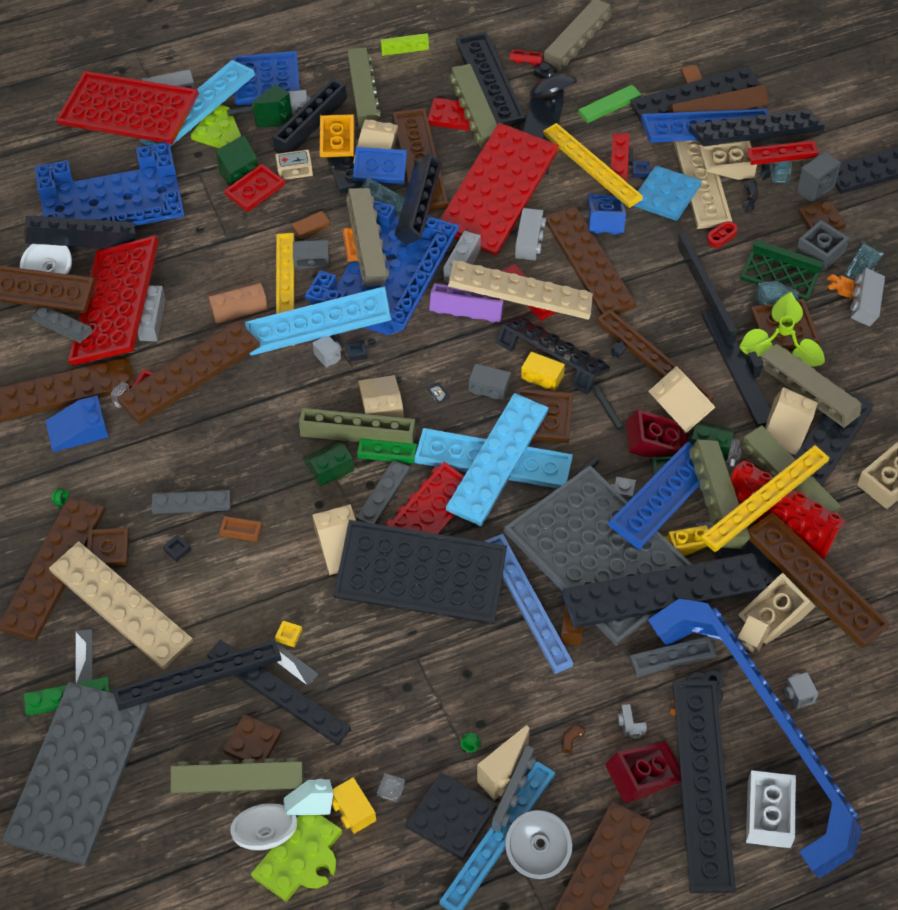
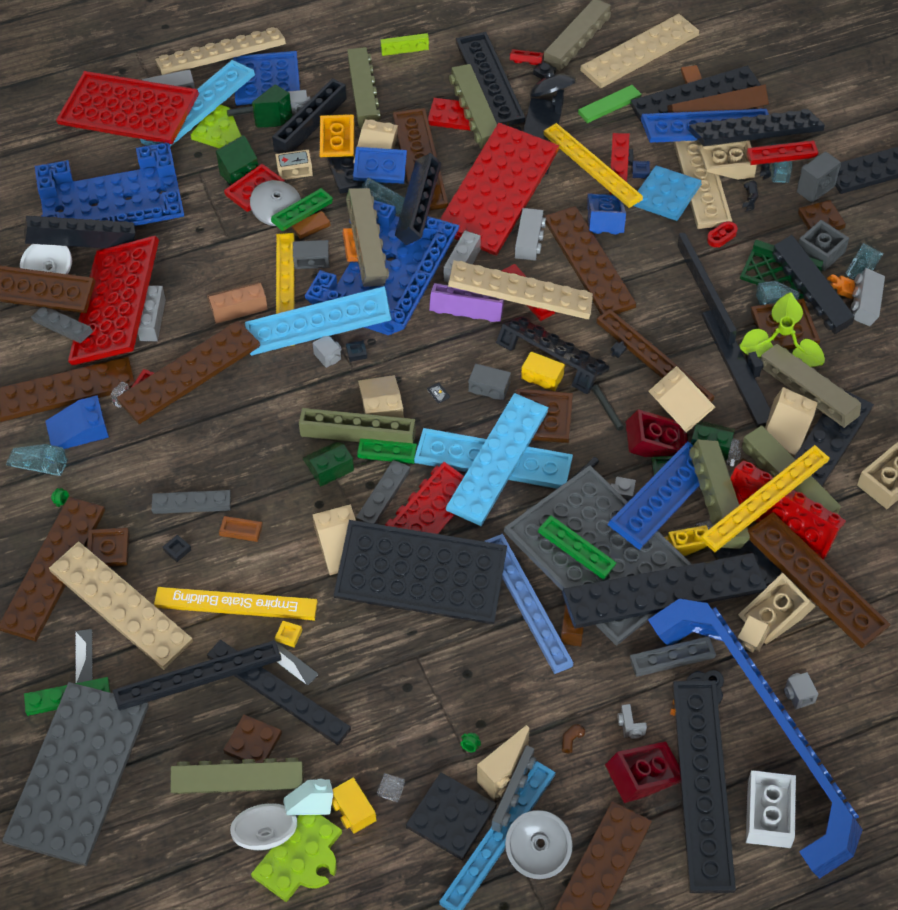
(39, 458): none -> clear light blue slope
(220, 51): none -> tan plate
(236, 603): none -> yellow tile
(266, 205): none -> light grey dish
(301, 209): none -> green plate
(577, 547): none -> green plate
(639, 50): none -> tan plate
(813, 285): none -> black brick

